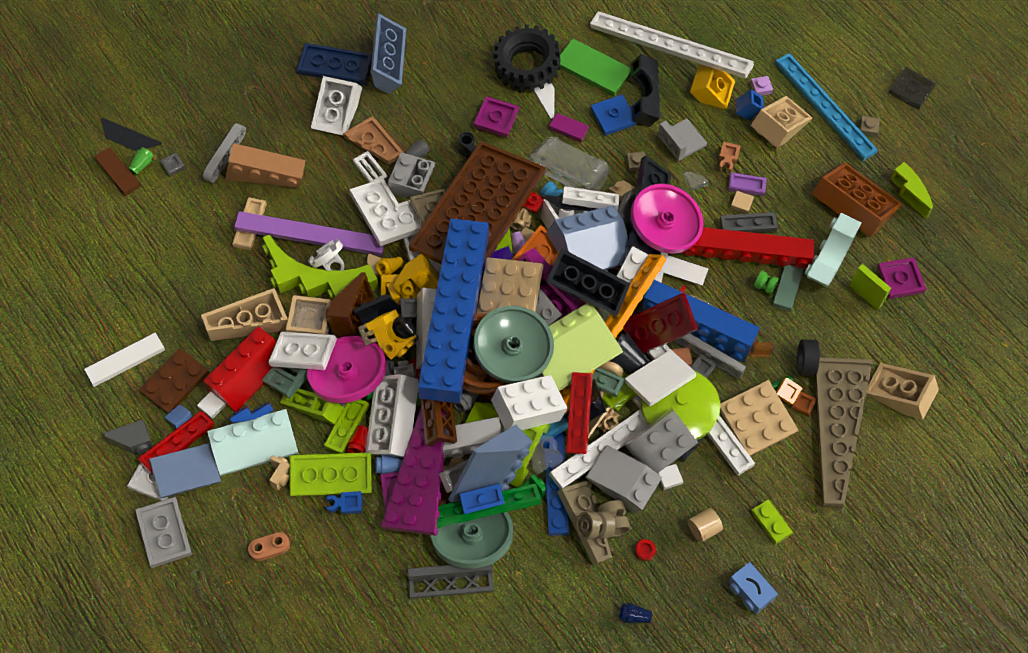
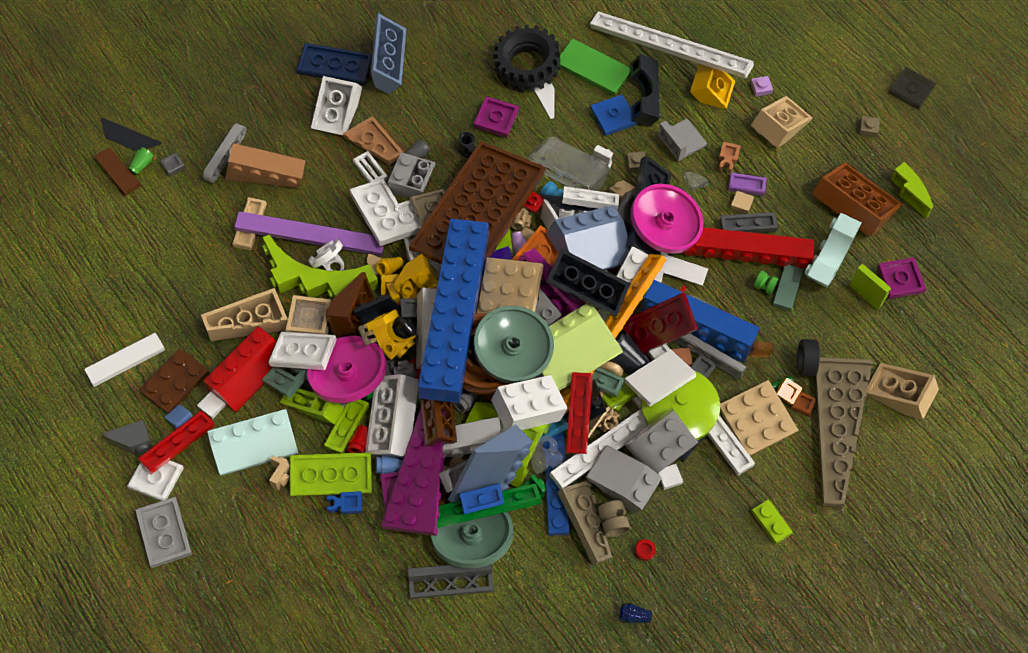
(184, 470): sand blue tile -> none
(246, 414): blue slope -> none
(269, 548): nougat plate -> none
(568, 127): magenta tile -> none
(595, 525): dark tan wheel -> none
(604, 154): none -> white tile
(705, 525): tan piece -> none
(749, 104): blue brick -> none
(752, 588): medium blue brick -> none
(826, 107): dark azure tile -> none

